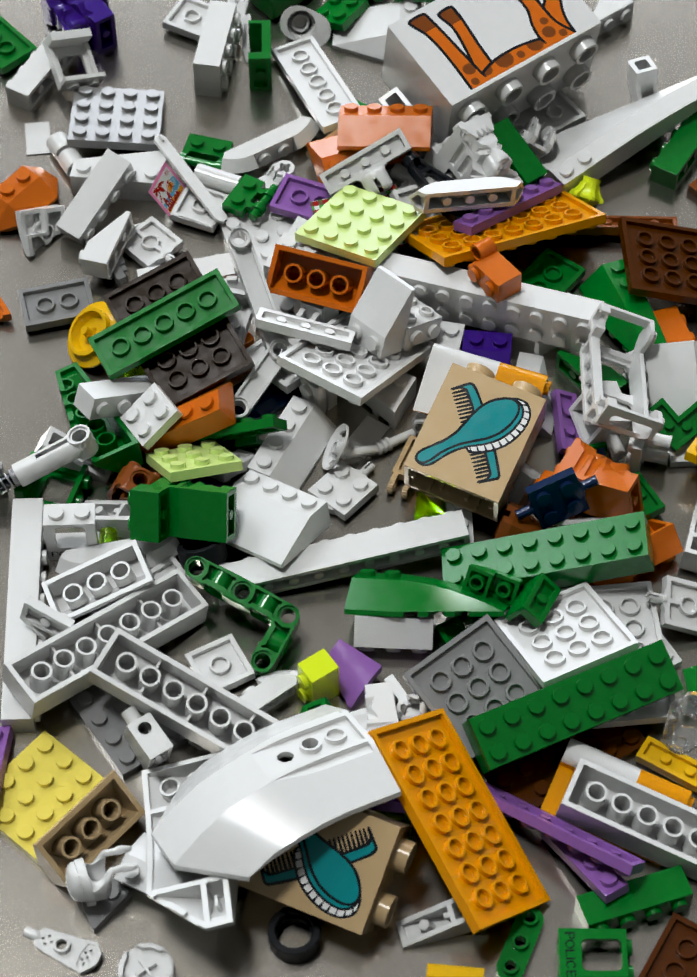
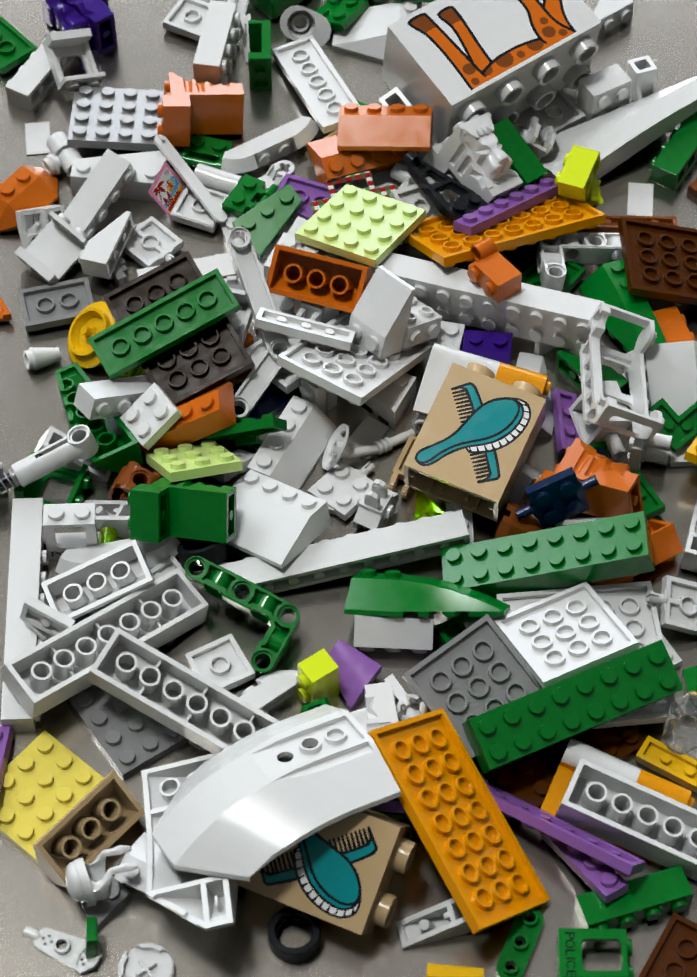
(40, 357): none -> white cone
(52, 164): none -> white plate
(54, 249): none -> white panel
(91, 936): none -> green tile
(153, 746): white torso -> none
(199, 109): none -> orange brick
(270, 217): none -> green wing
(367, 165): white plate -> none
(375, 506): none -> white hinge
(467, 194): white brick -> none
(492, 583): green slope -> none
(534, 600): green panel -> none
(578, 173): none -> neon yellow brick
(578, 248): none -> white beam
(603, 91): none -> white brick
(640, 199): none -> white sticker

